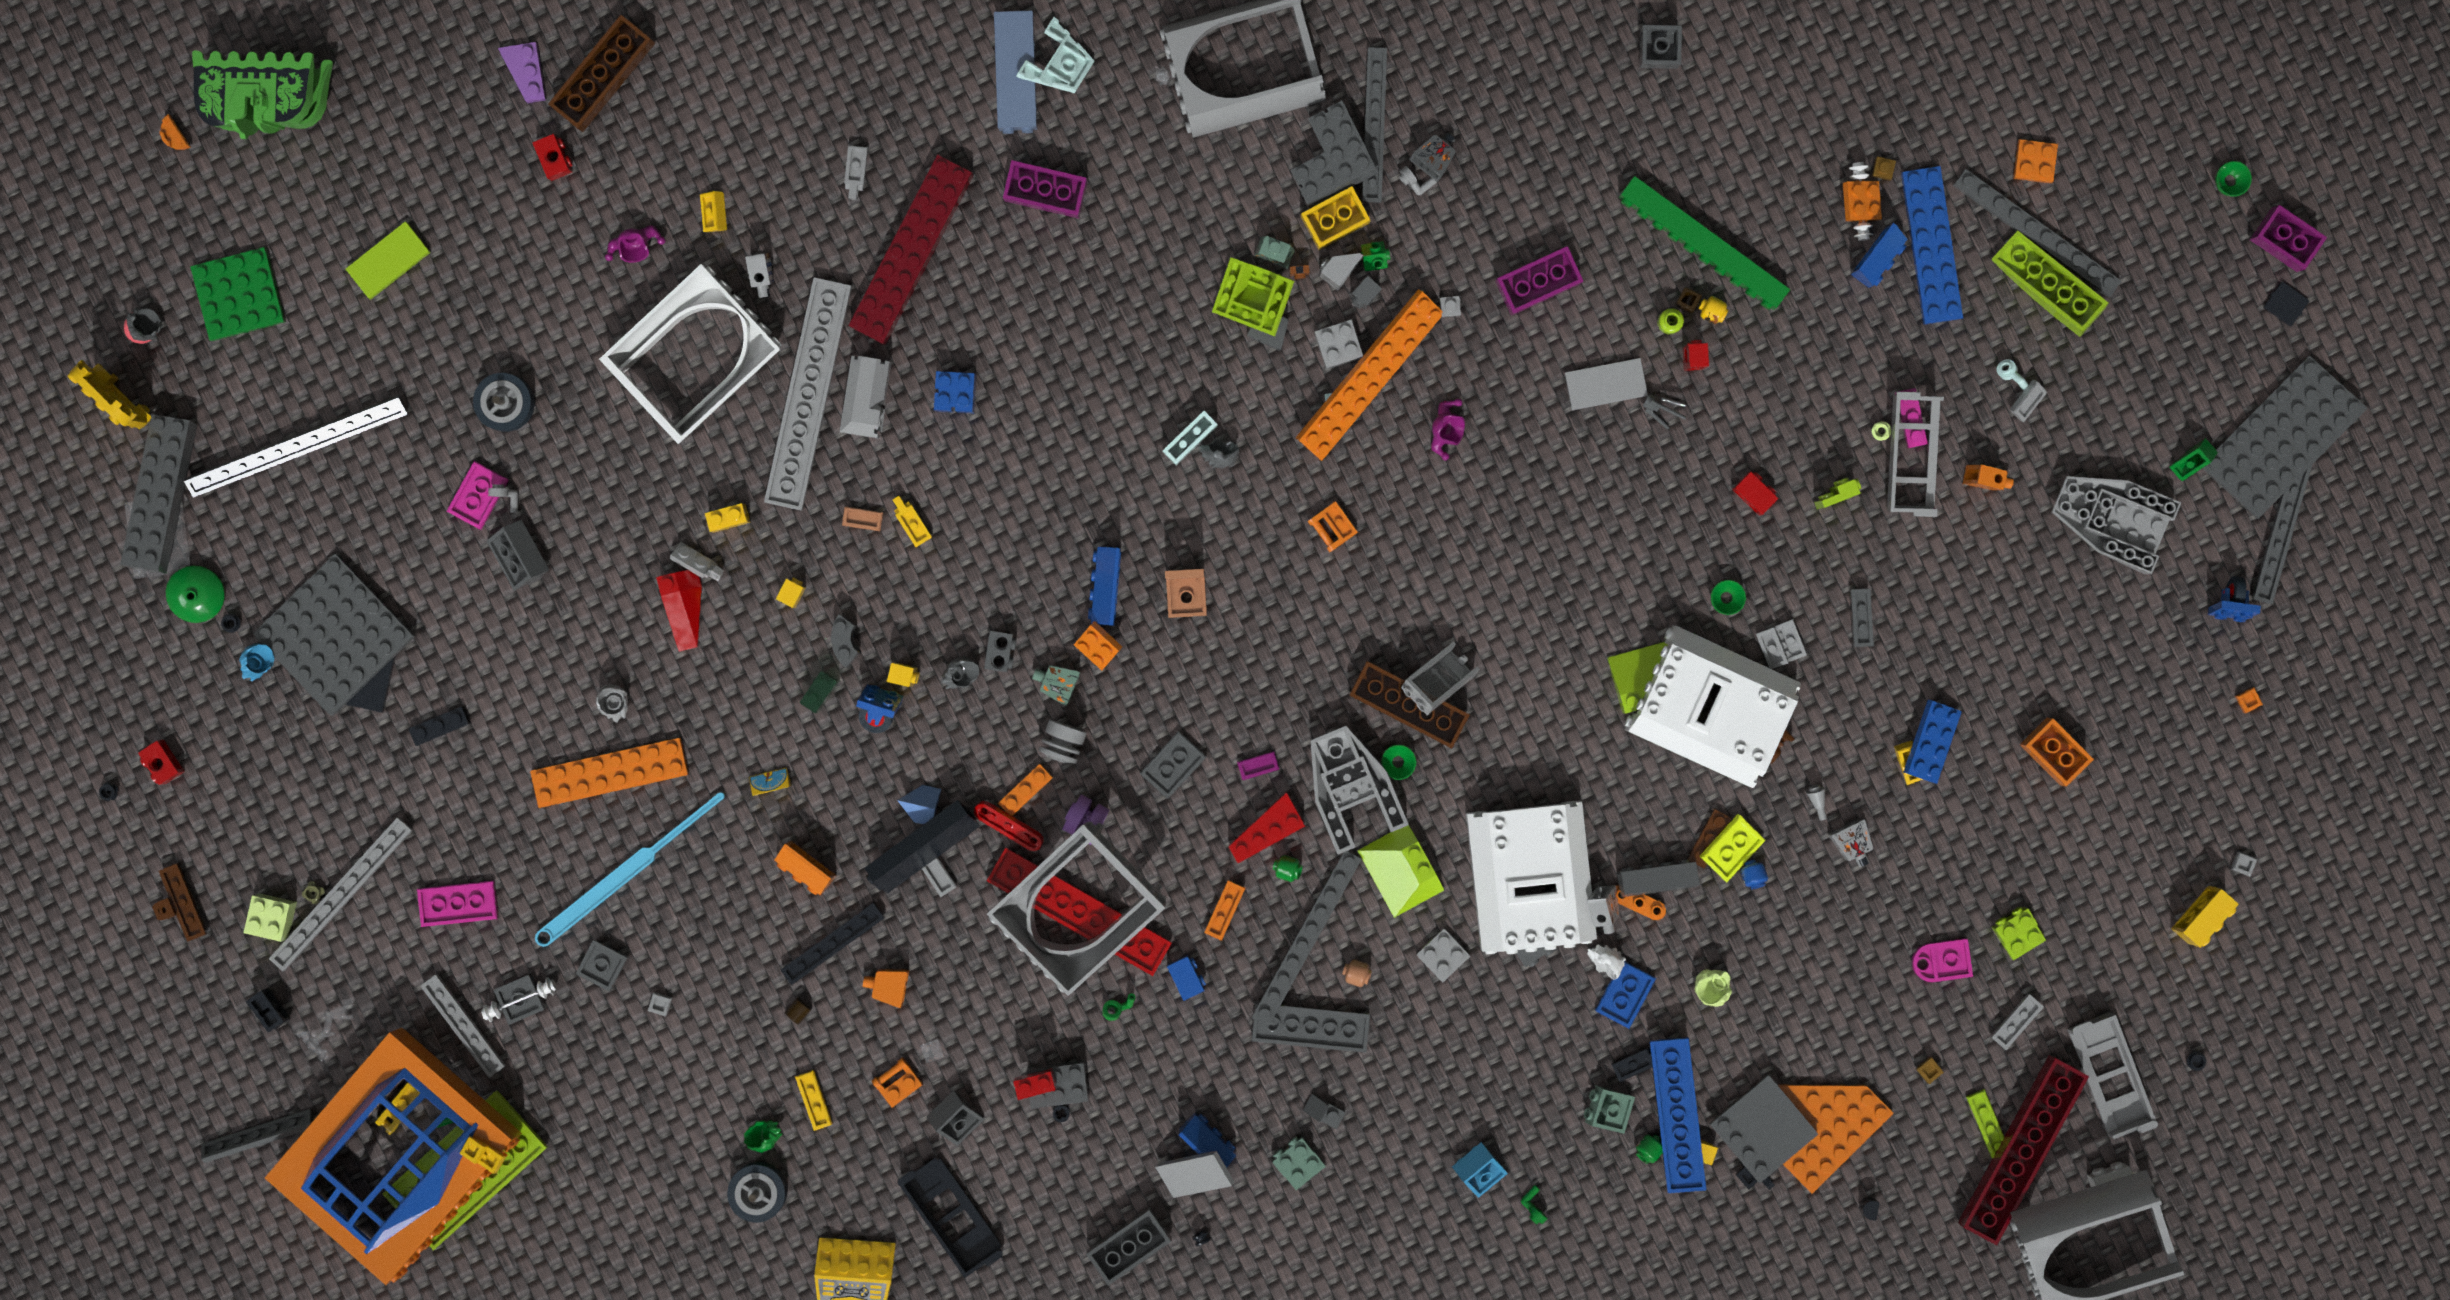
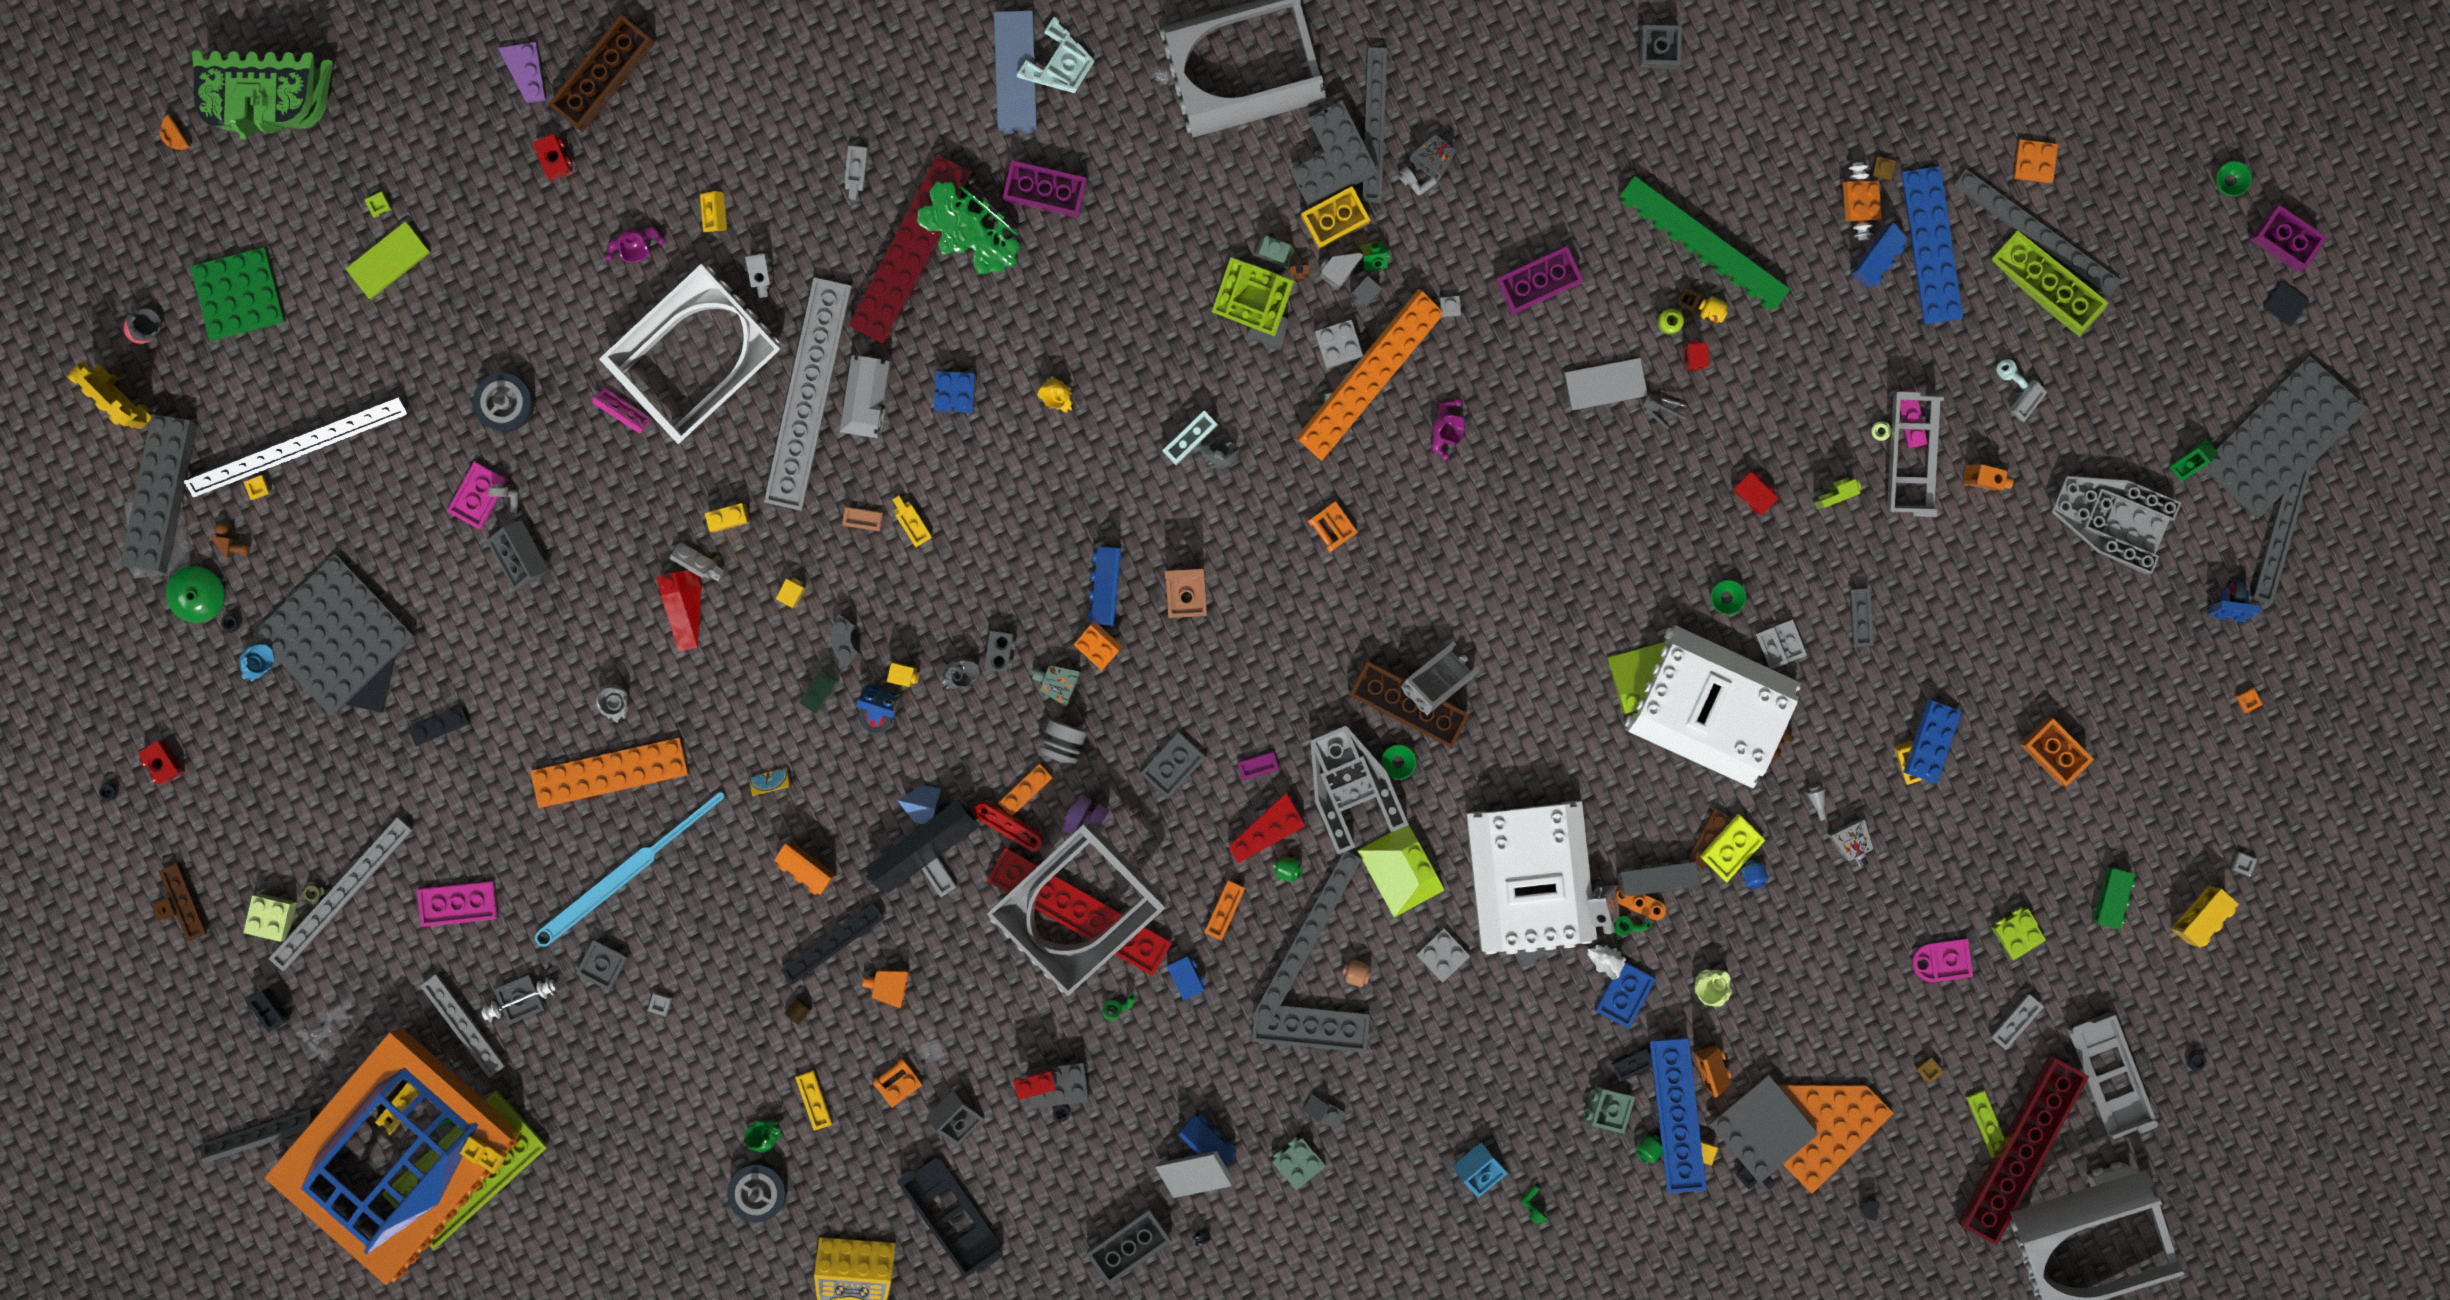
(227, 545): none -> dark orange piece
(257, 487): none -> yellow plate
(378, 204): none -> lime plate
(622, 410): none -> dark pink plate
(964, 229): none -> green plant
(1055, 394): none -> yellow hair
(1628, 926): none -> green plate
(1712, 1069): none -> orange slope
(2114, 898): none -> green brick

